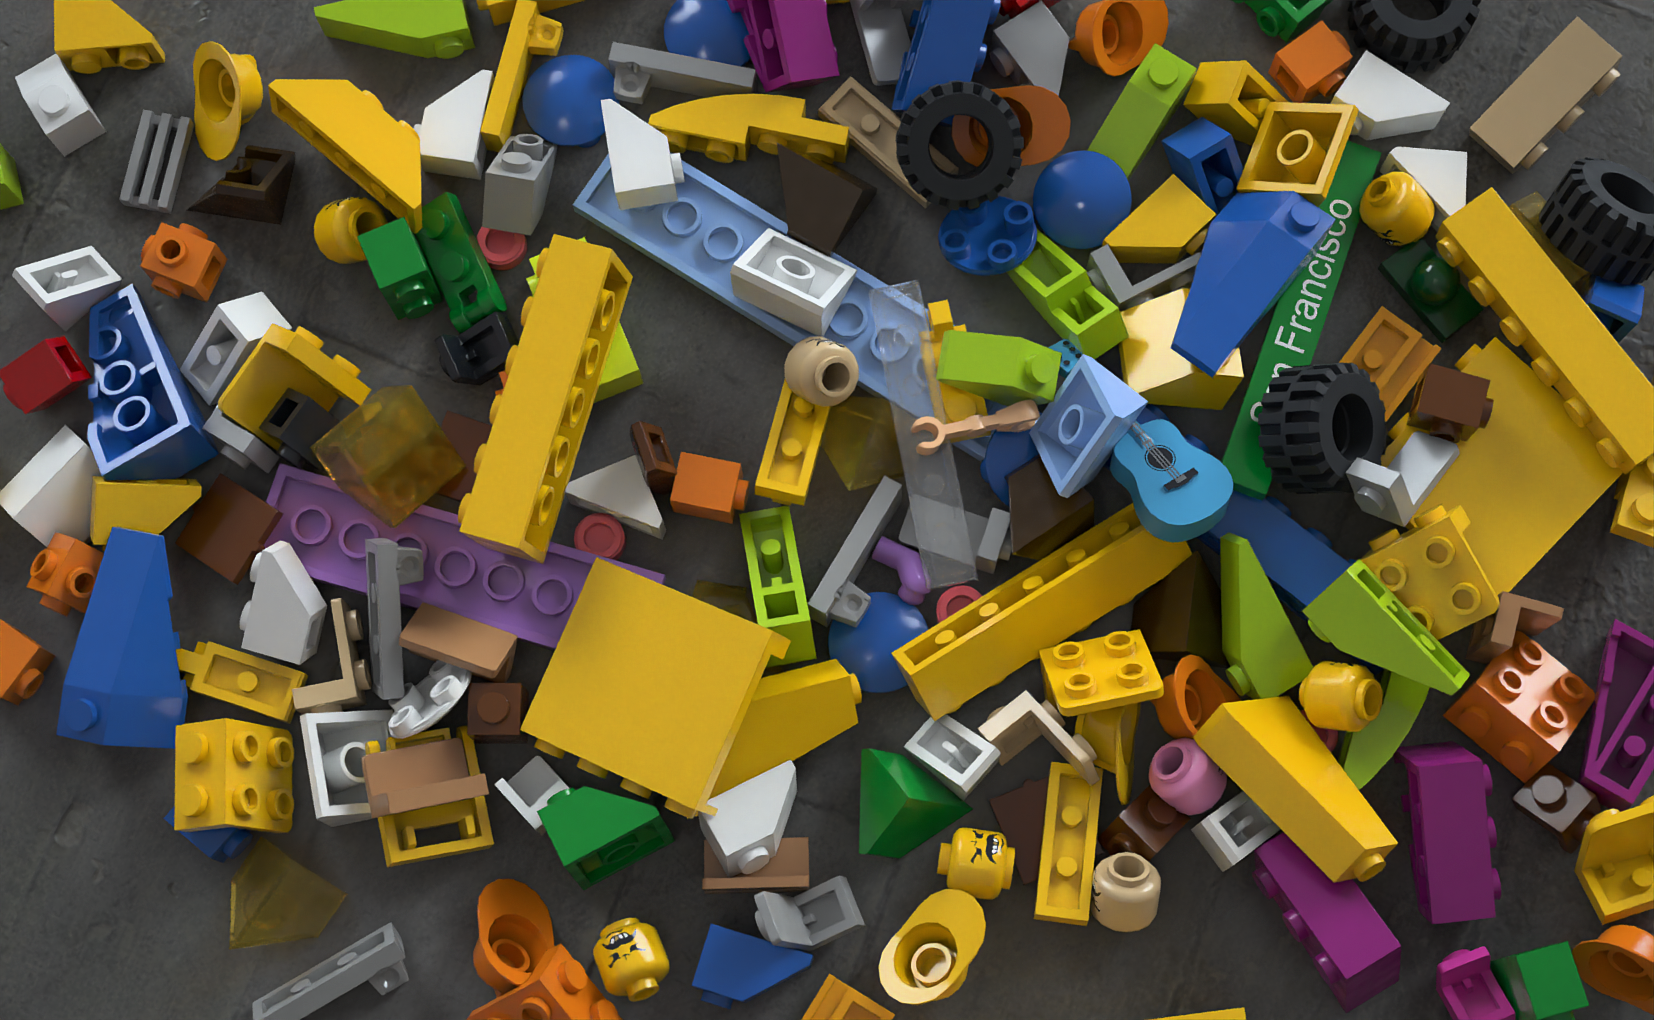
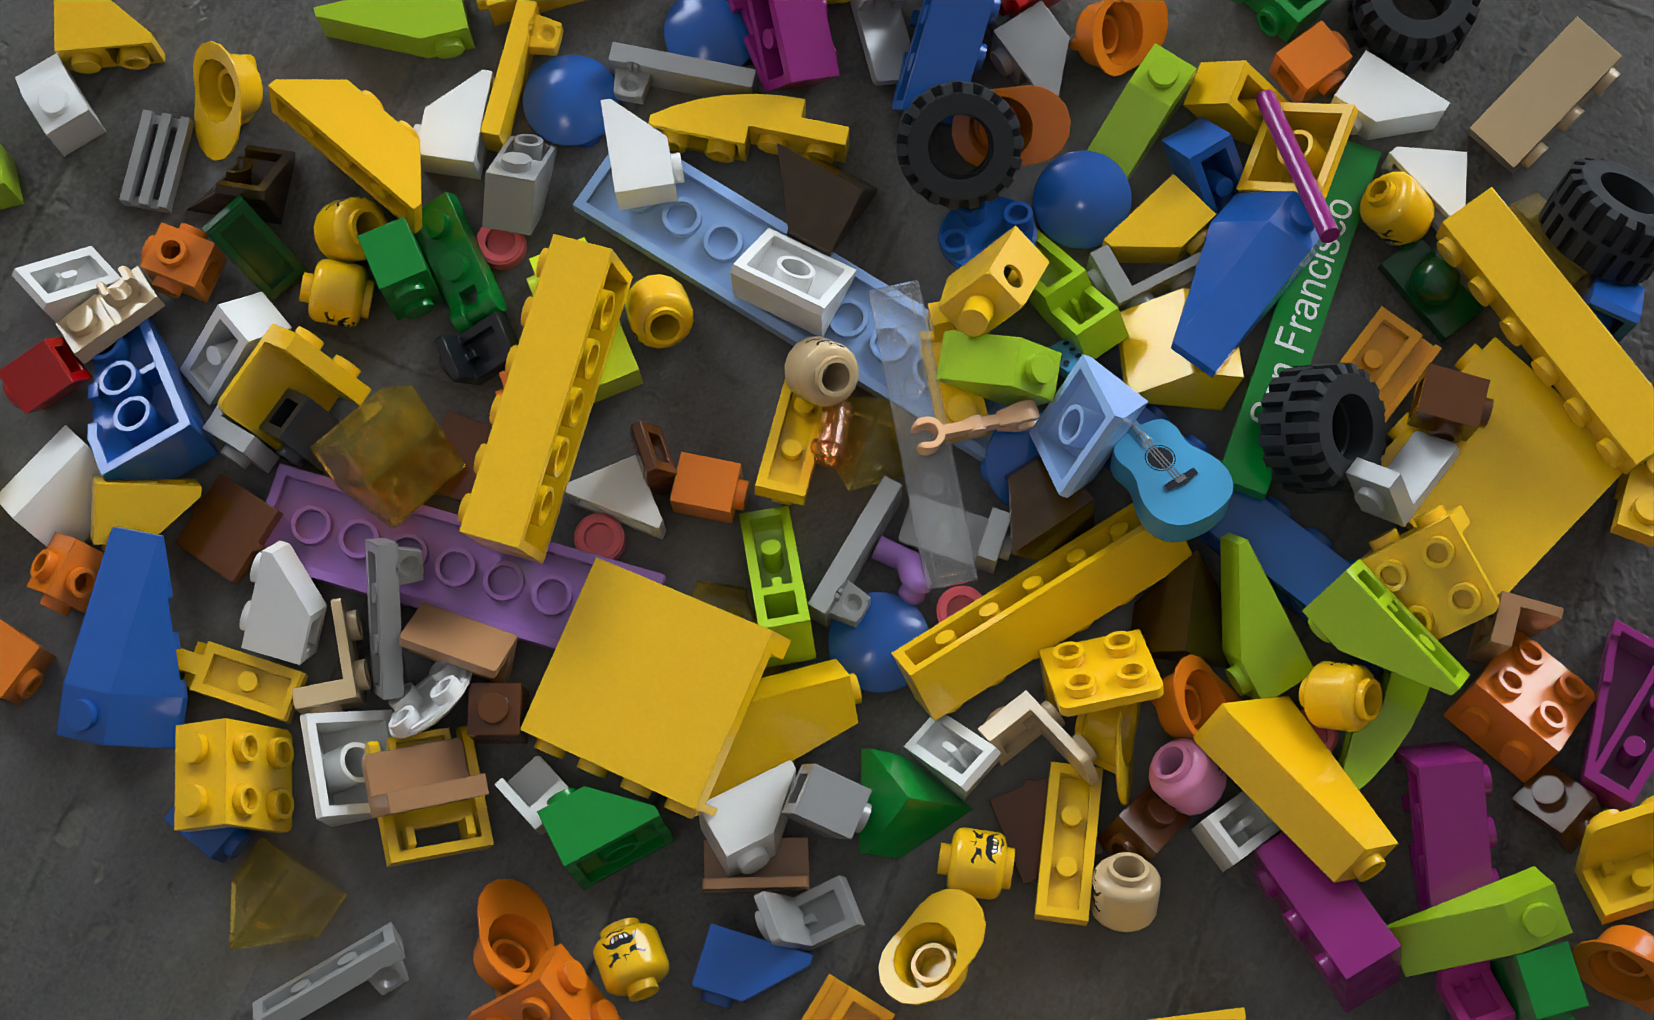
(110, 313): none -> tan plate
(254, 248): none -> dark green tile
(337, 293): none -> yellow head
(659, 311): none -> yellow head
(827, 803): none -> light grey slope
(832, 444): none -> clear orange pin
(874, 132): tan tile -> none
(978, 293): none -> yellow torso
(1297, 167): none -> magenta bar
(1483, 924): none -> lime slope

